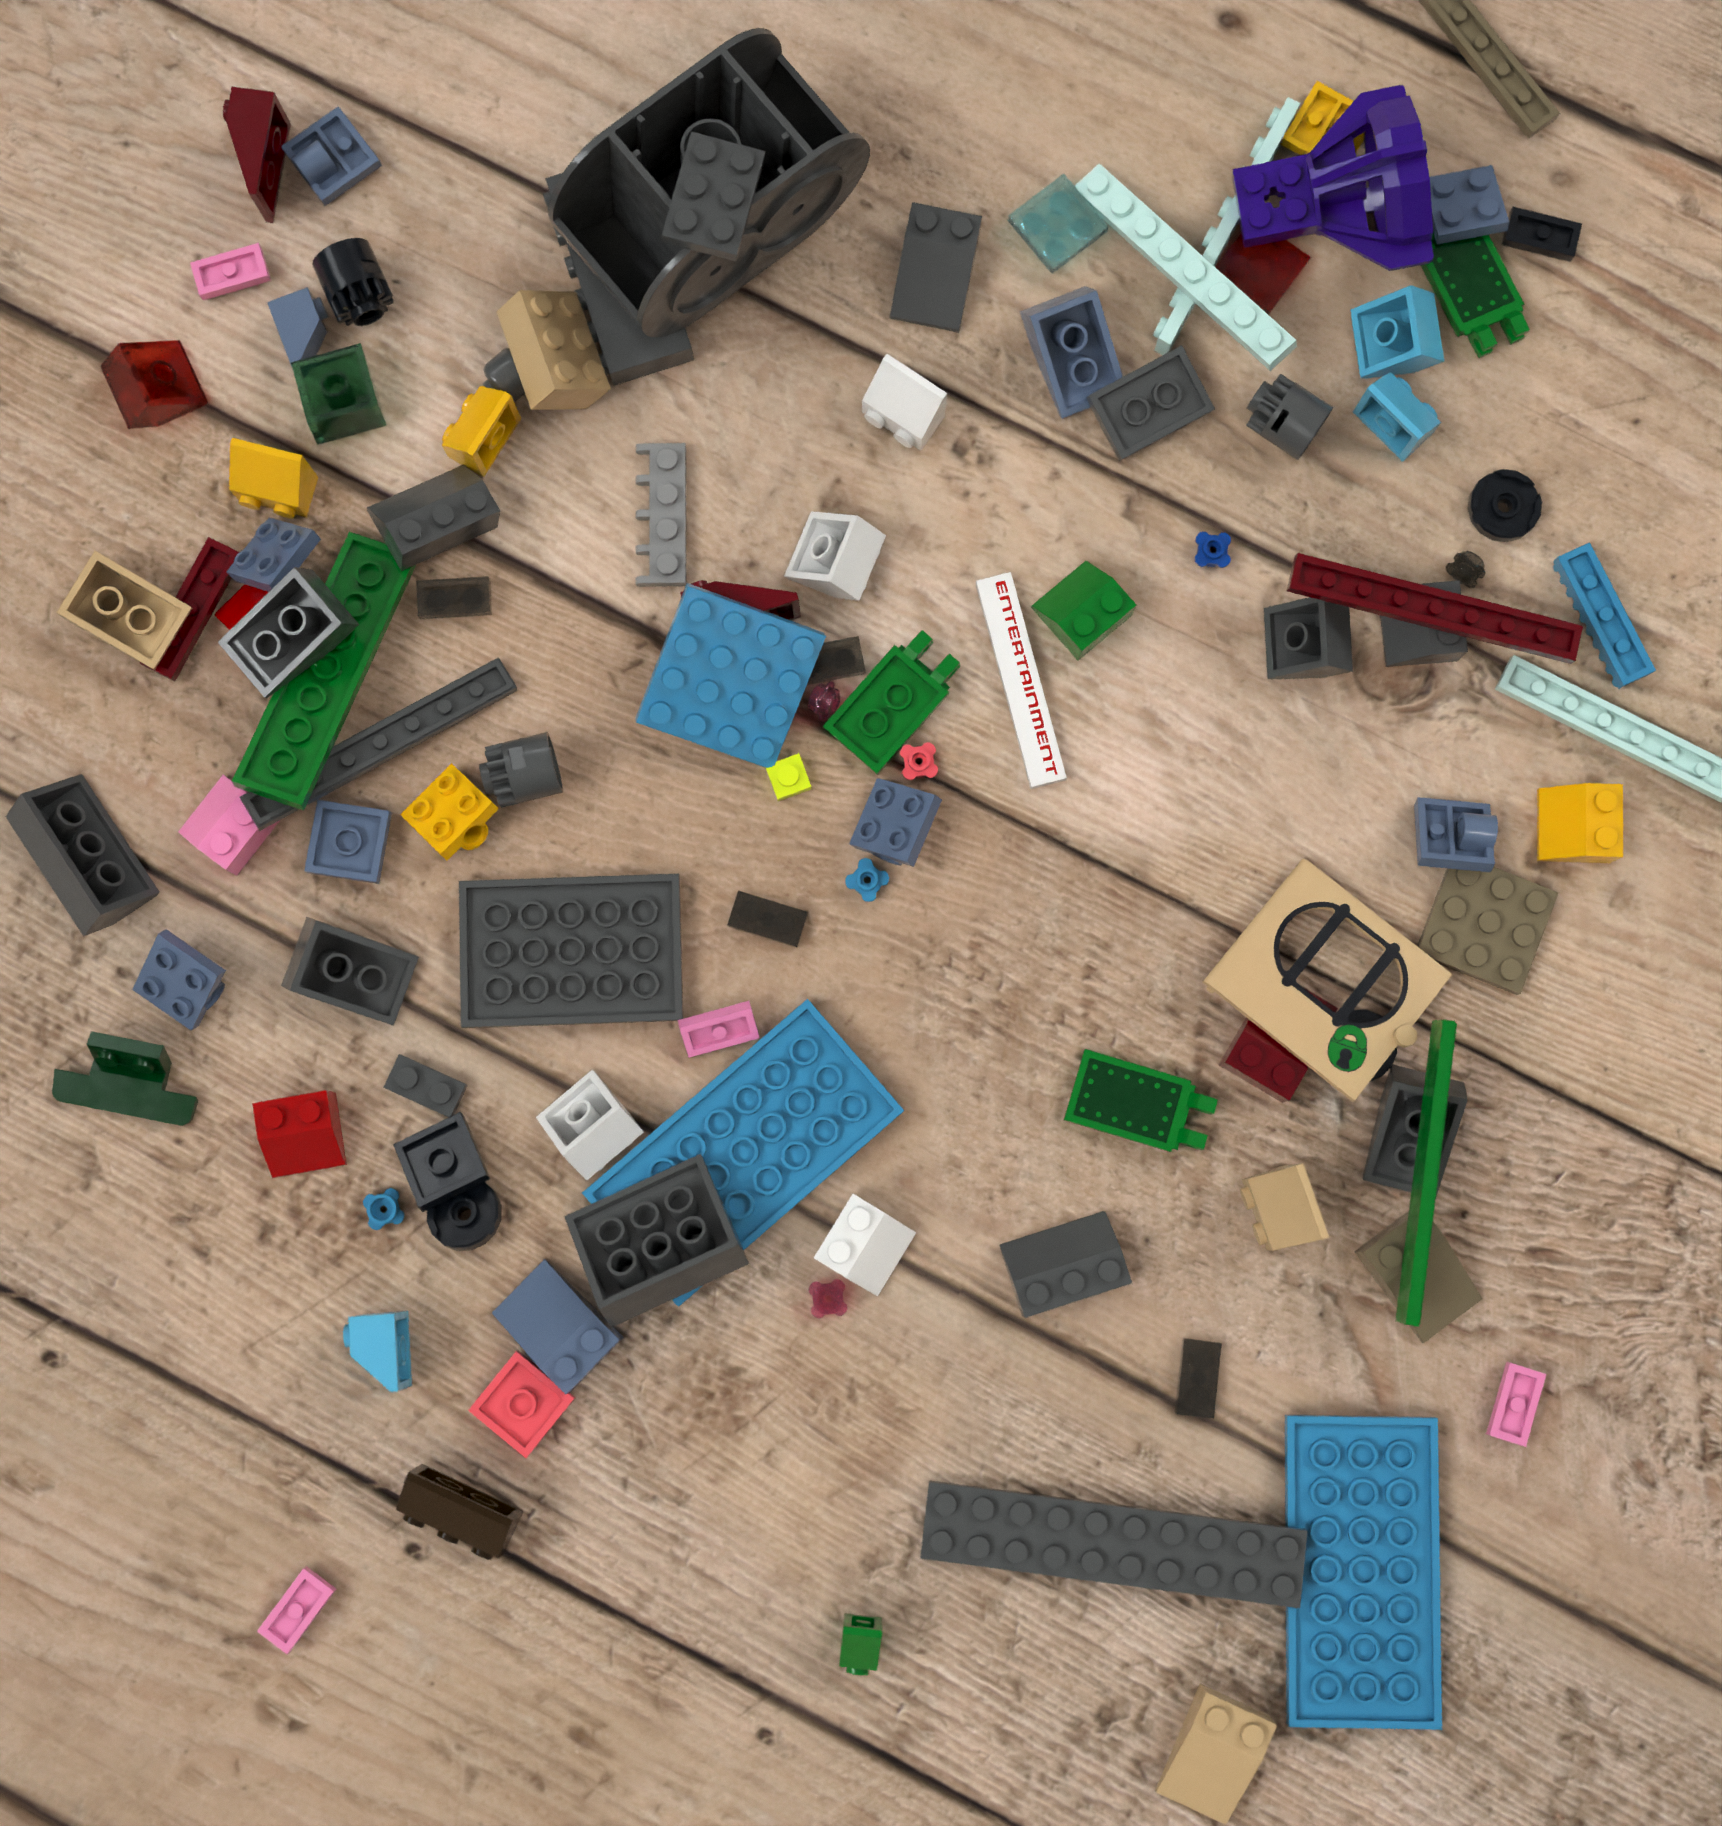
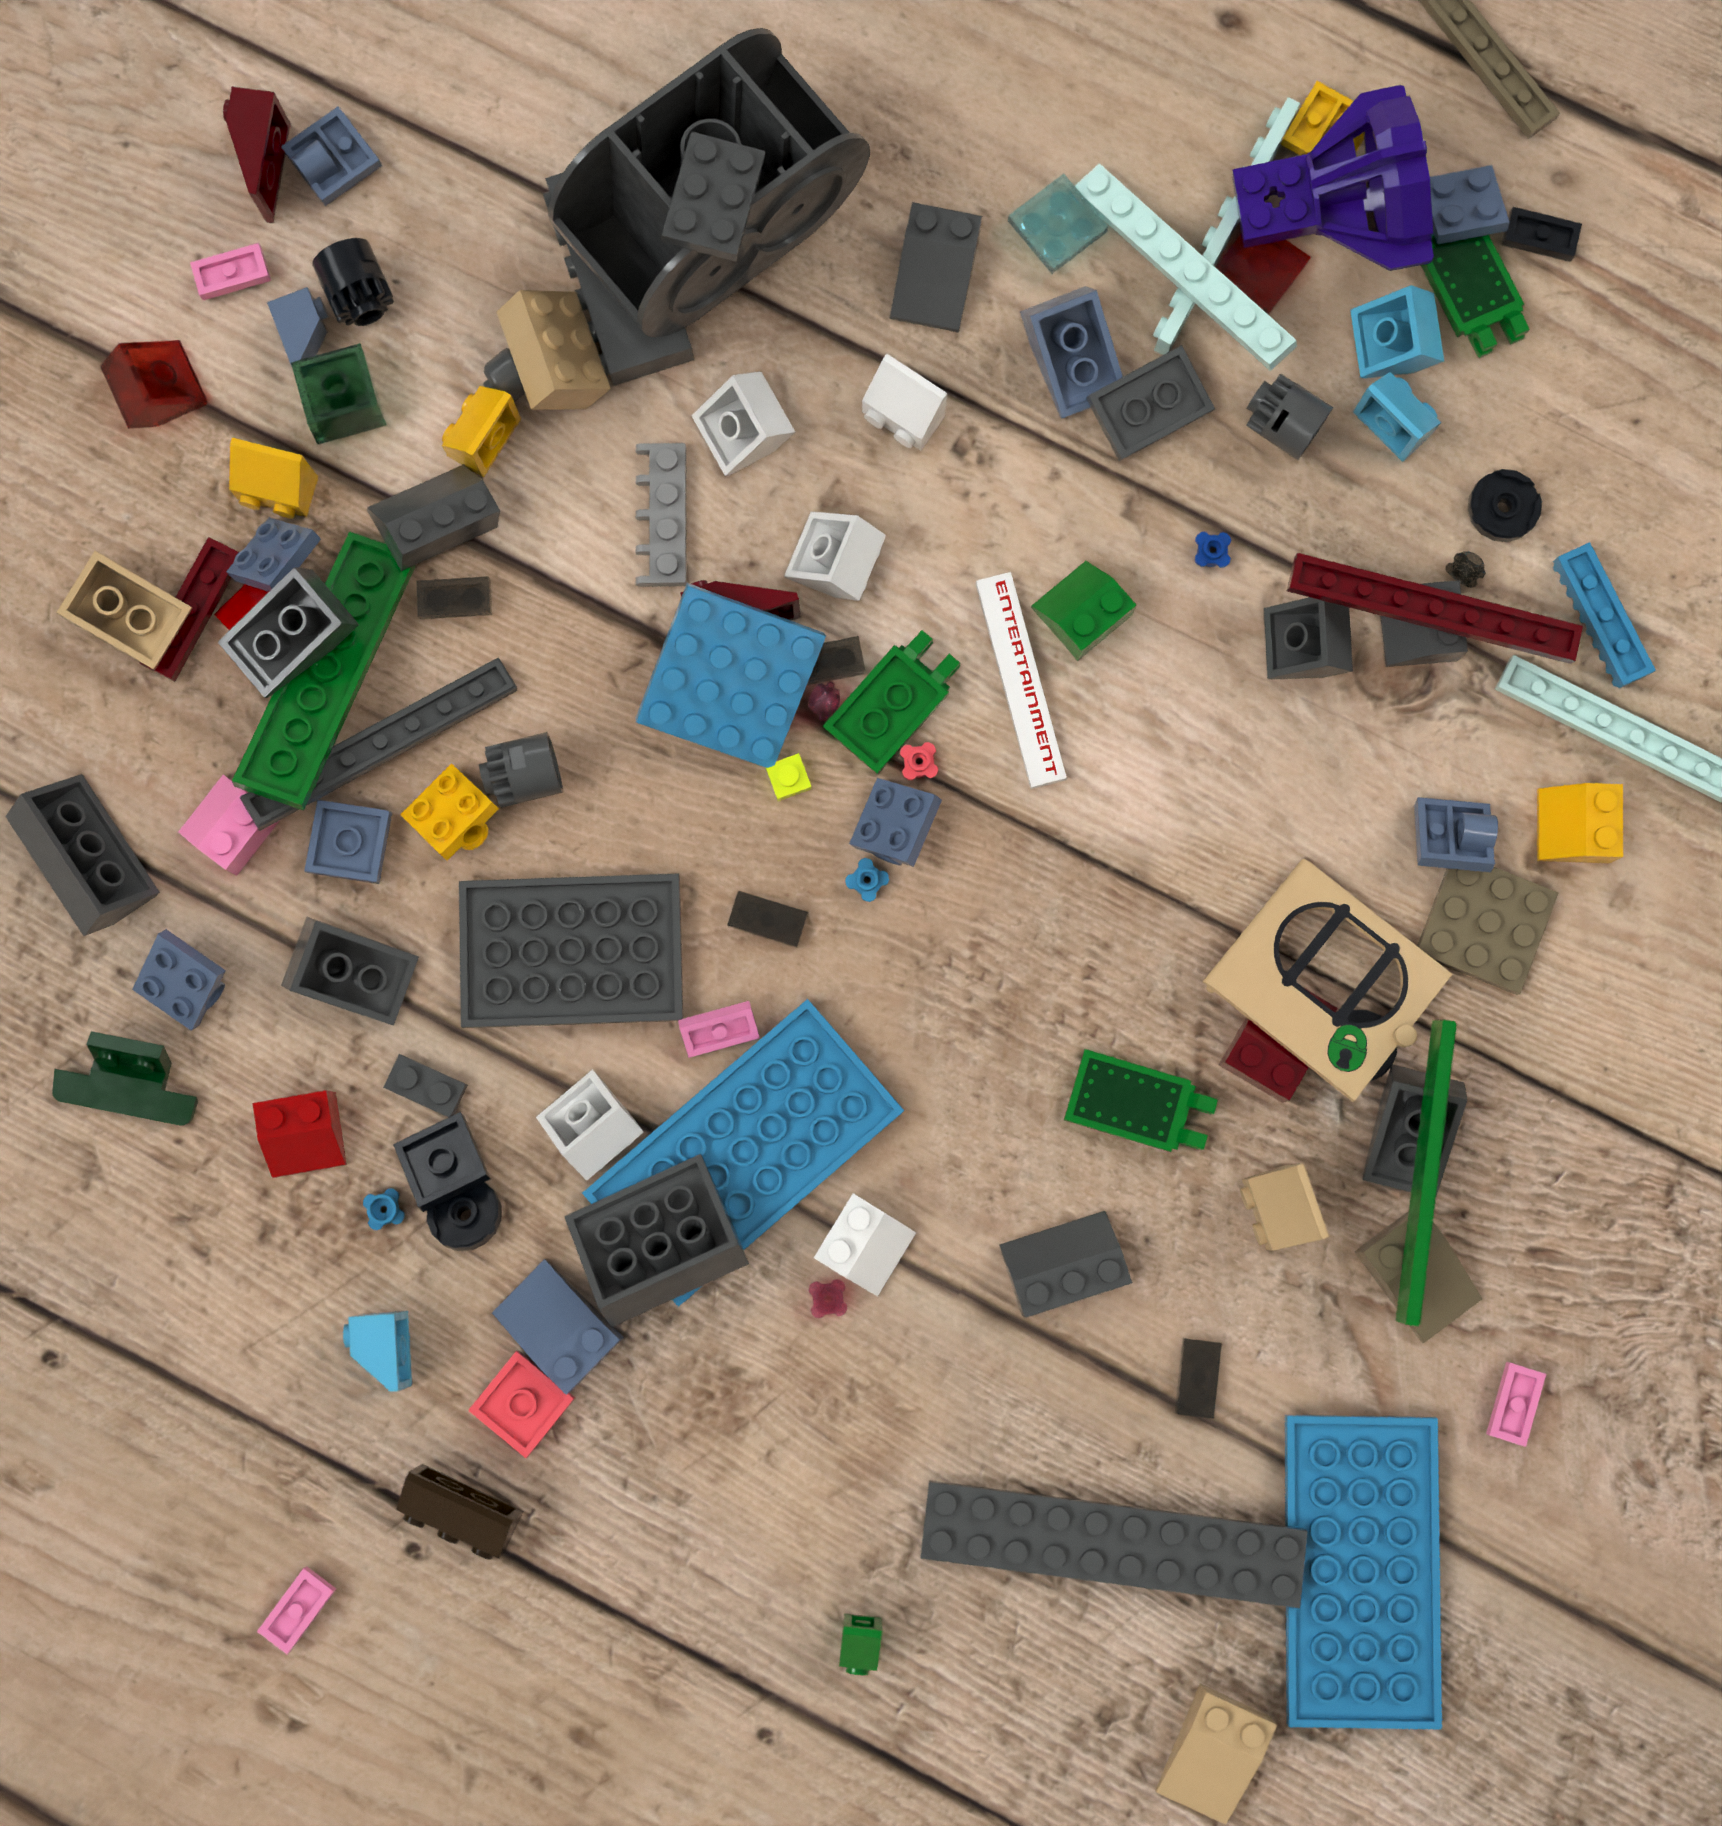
(742, 422): none -> white slope

